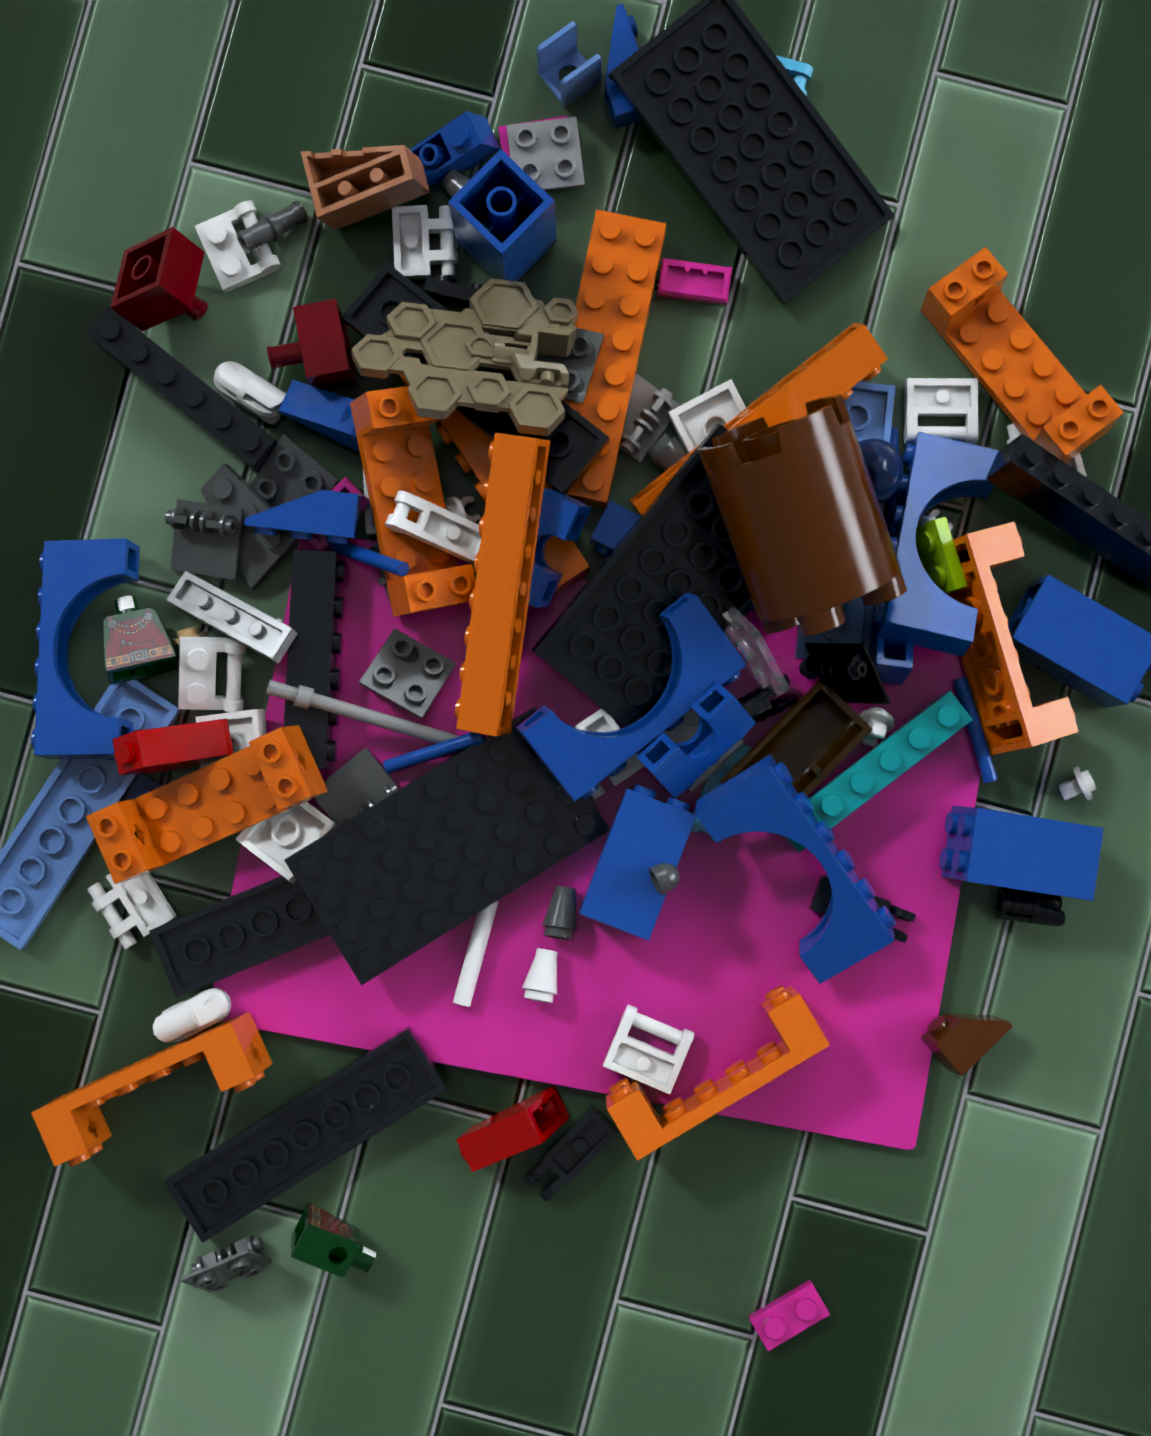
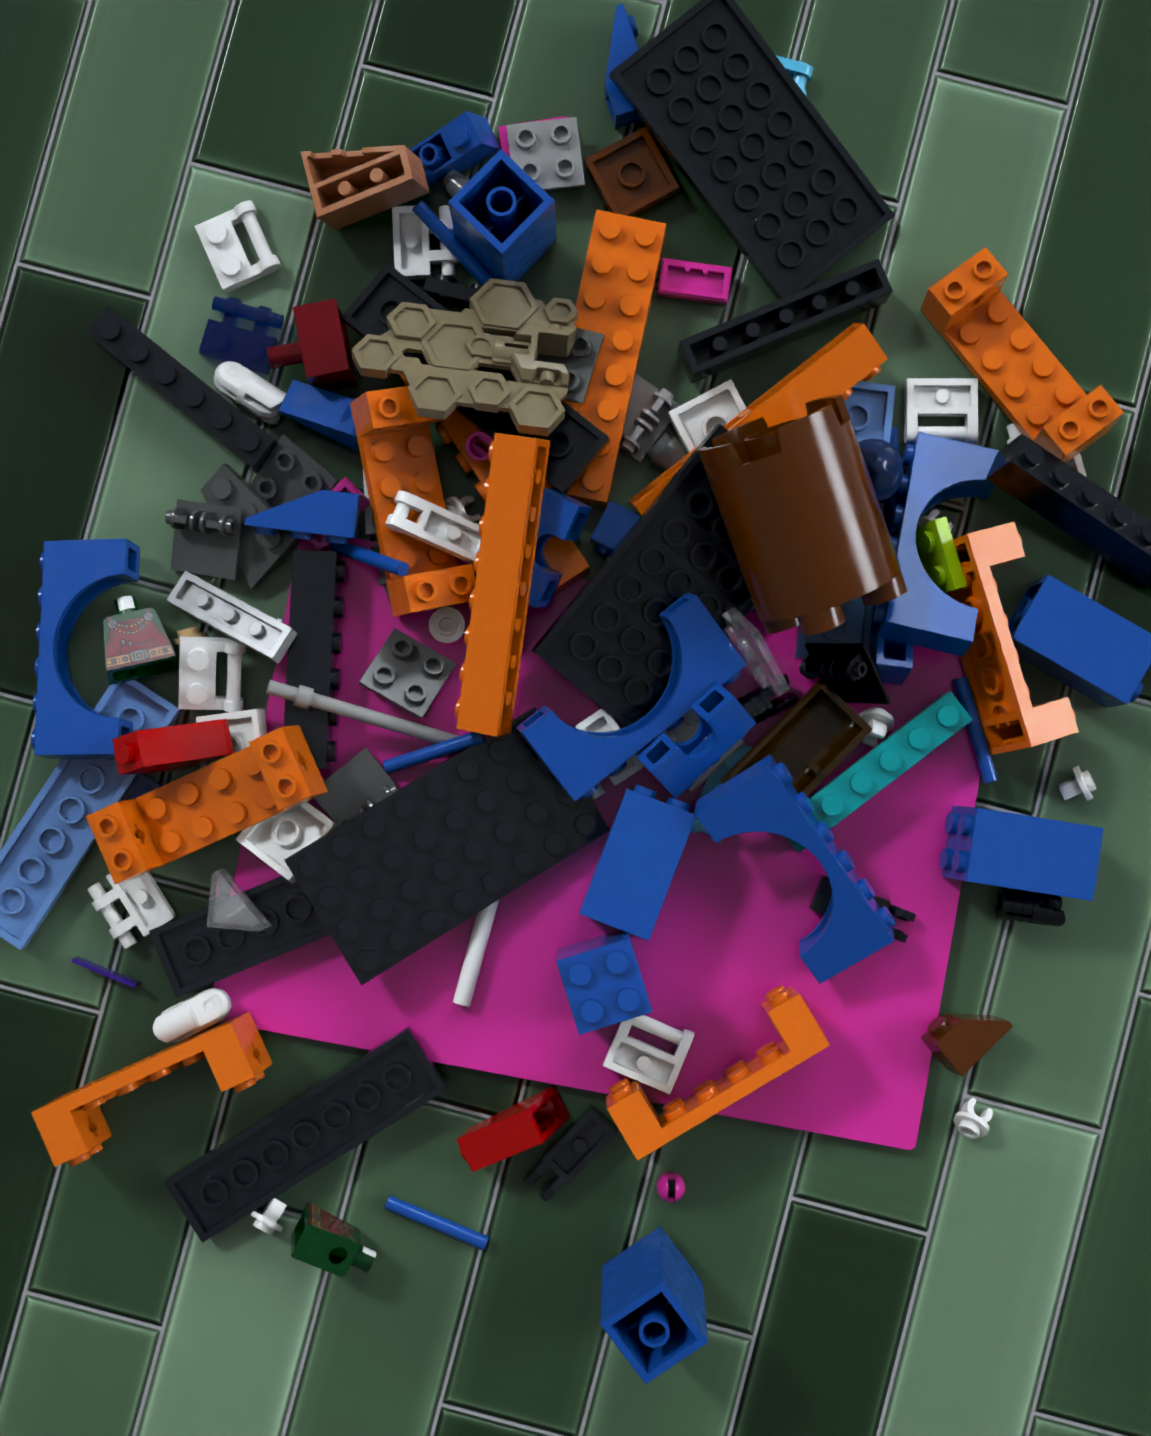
(105, 971): none -> dark purple window
(159, 280): dark red brick -> none
(215, 1269): dark grey hinge -> none
(230, 343): none -> clear blue plate
(231, 906): none -> clear slope
(268, 1219): none -> white plate
(272, 227): dark grey pin -> none
(436, 1222): none -> blue piece
(447, 238): none -> blue bar
(447, 625): none -> white plate
(476, 450): none -> dark pink hinge
(542, 977): white cone -> none
(561, 914): dark grey cone -> none
(562, 52): medium blue piece -> none
(602, 981): none -> blue brick
(631, 174): none -> reddish brown plate
(653, 1305): none -> blue brick
(663, 1189): none -> dark pink hinge
(664, 877): dark grey hinge -> none
(784, 321): none -> black brick
(789, 1315): dark pink piece -> none
(969, 1123): none -> white plate

